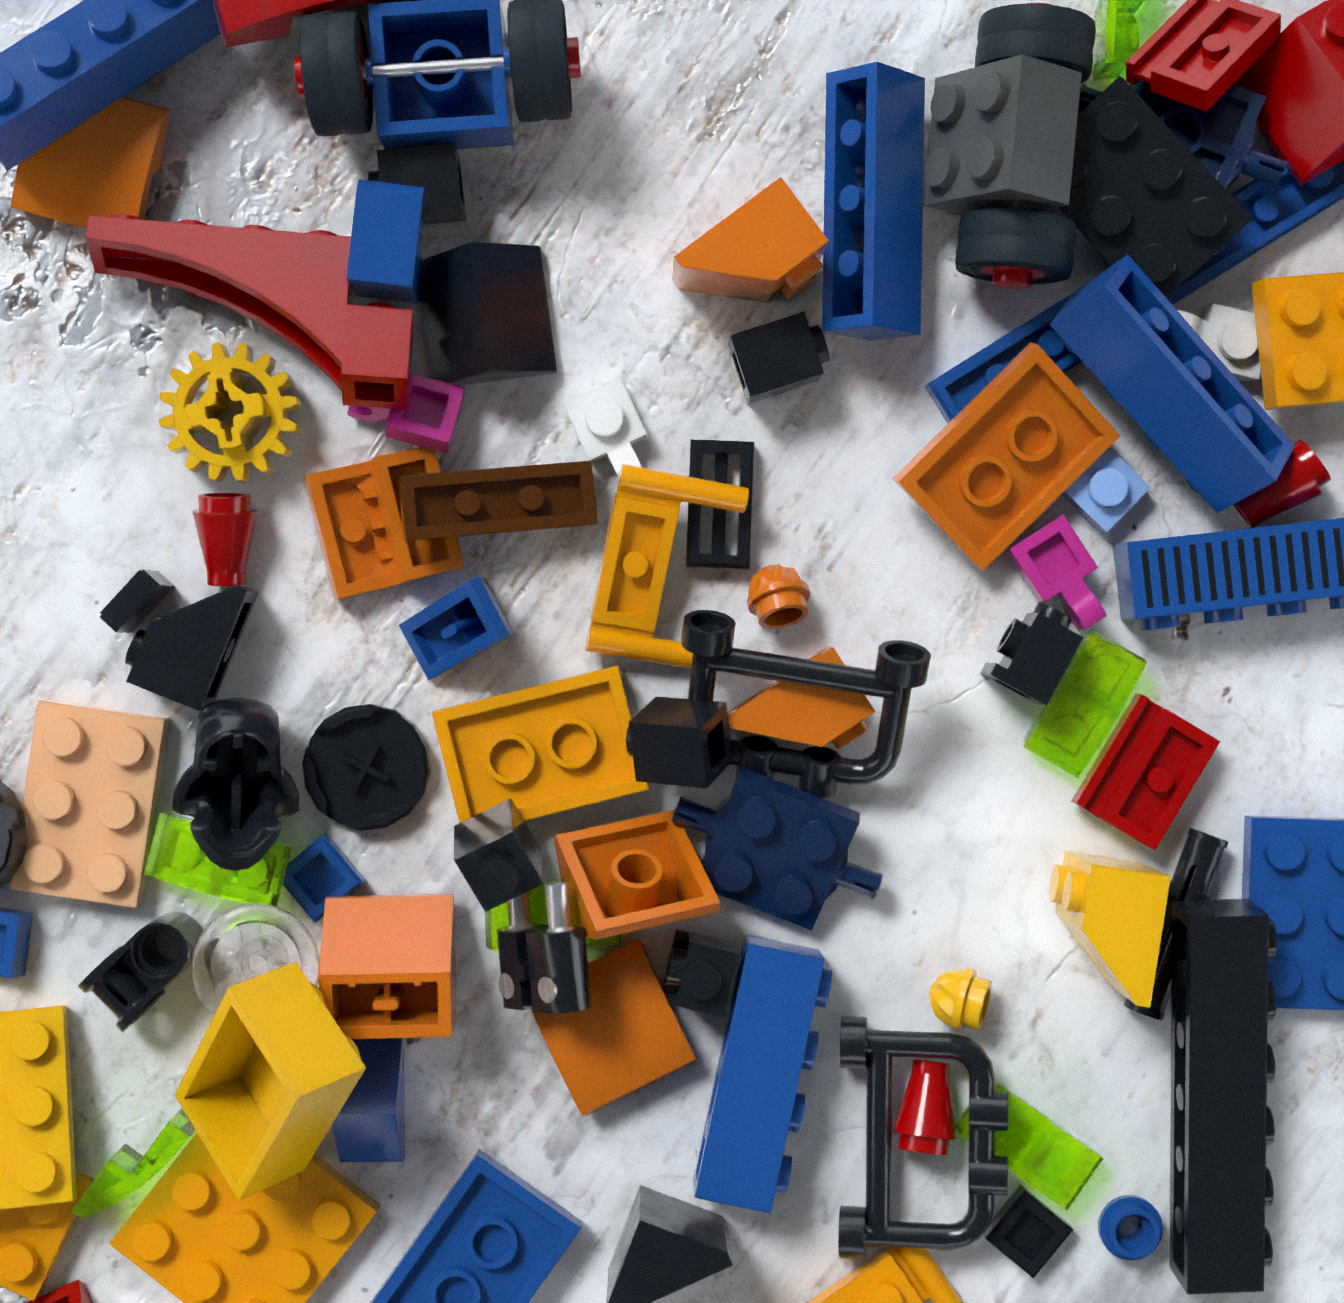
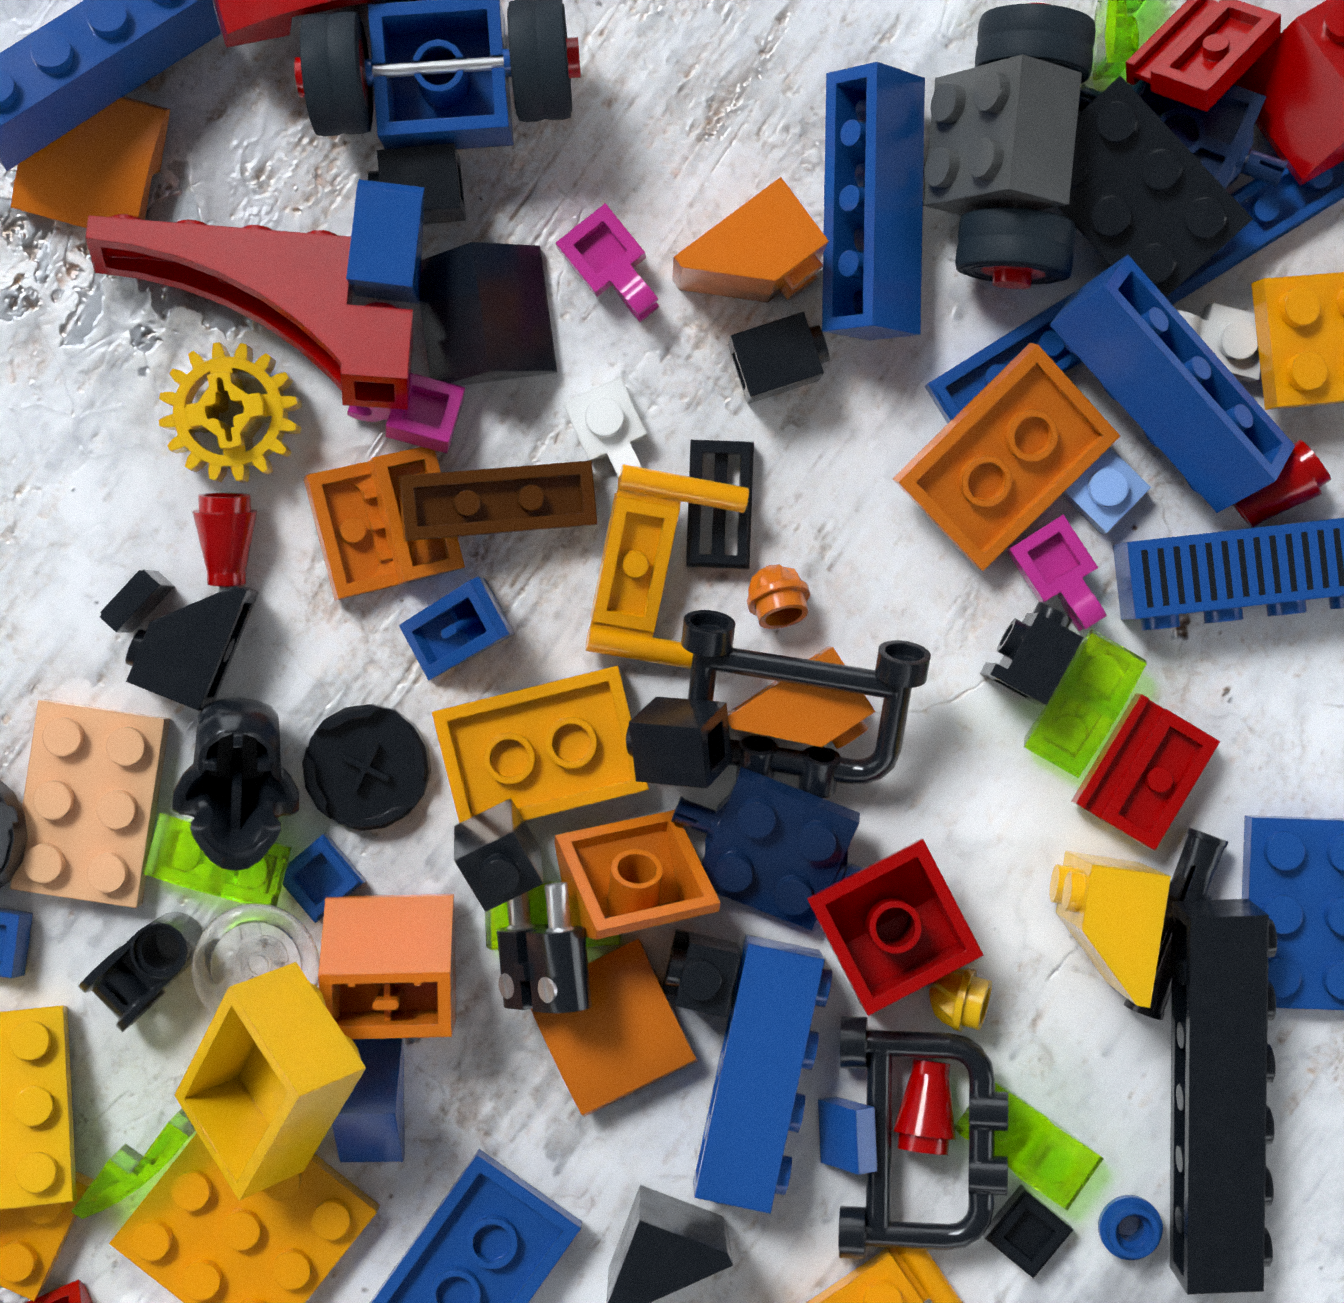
(606, 257): none -> dark pink plate
(847, 1135): none -> blue tile
(894, 927): none -> red slope

